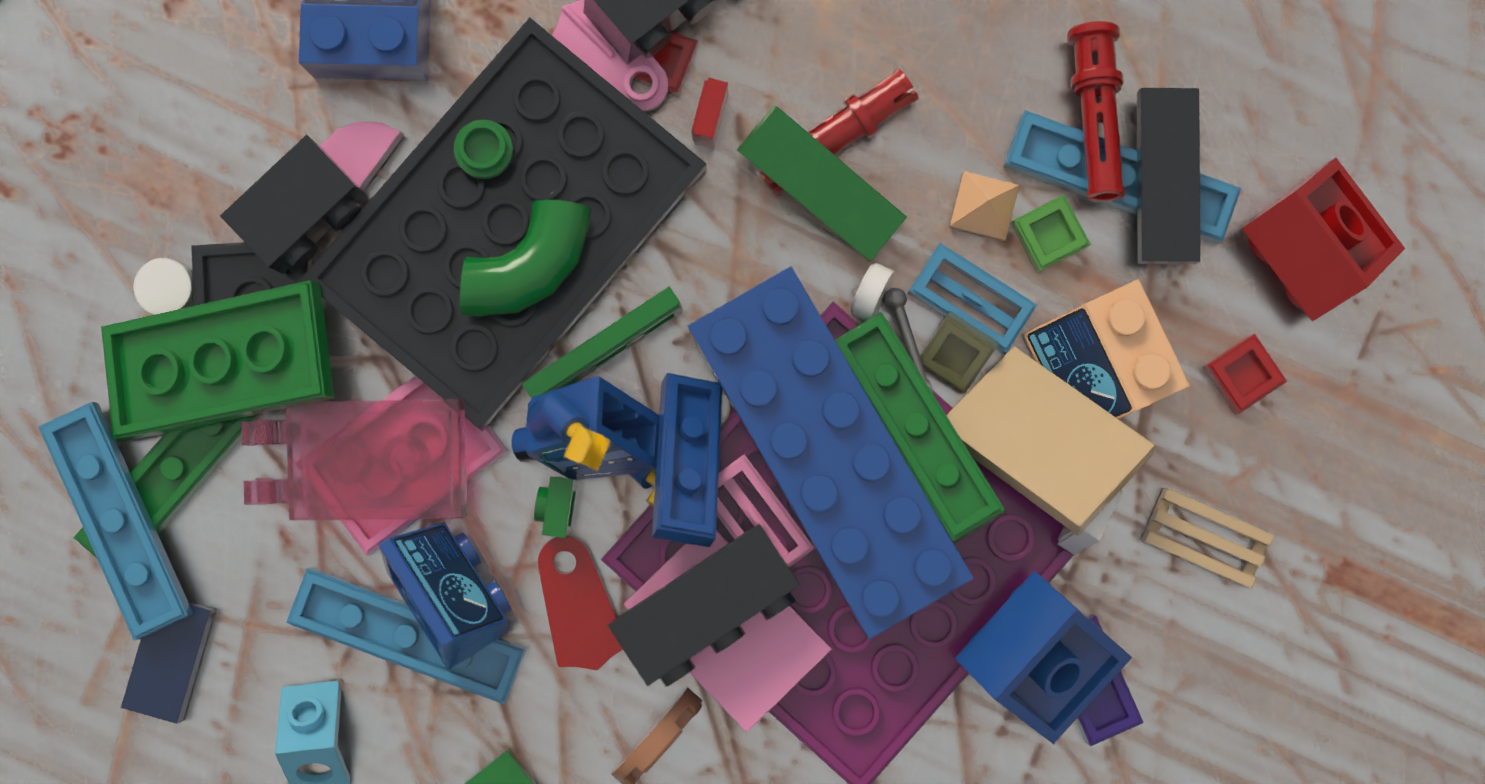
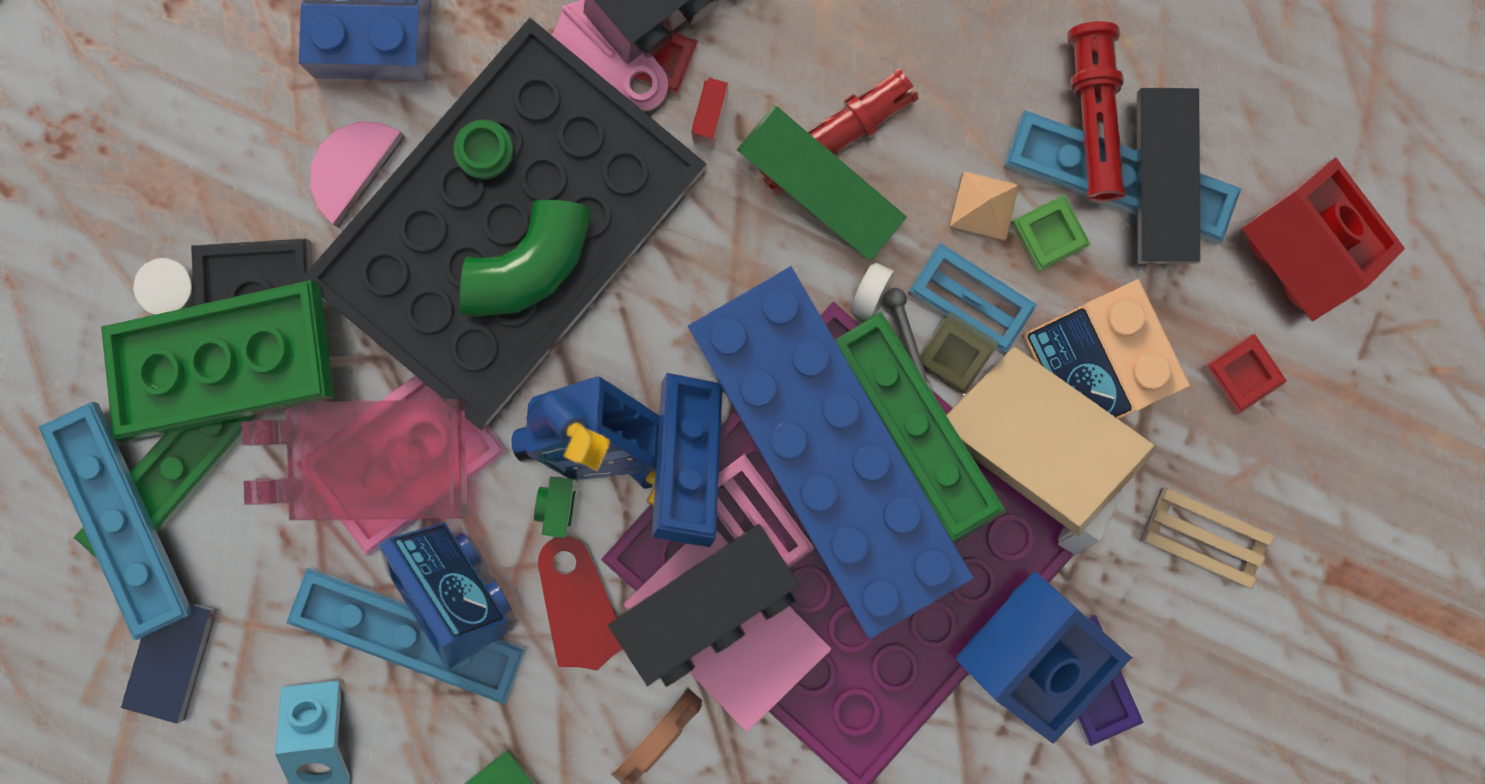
(294, 206): black brick -> none
(606, 344): green tile -> none

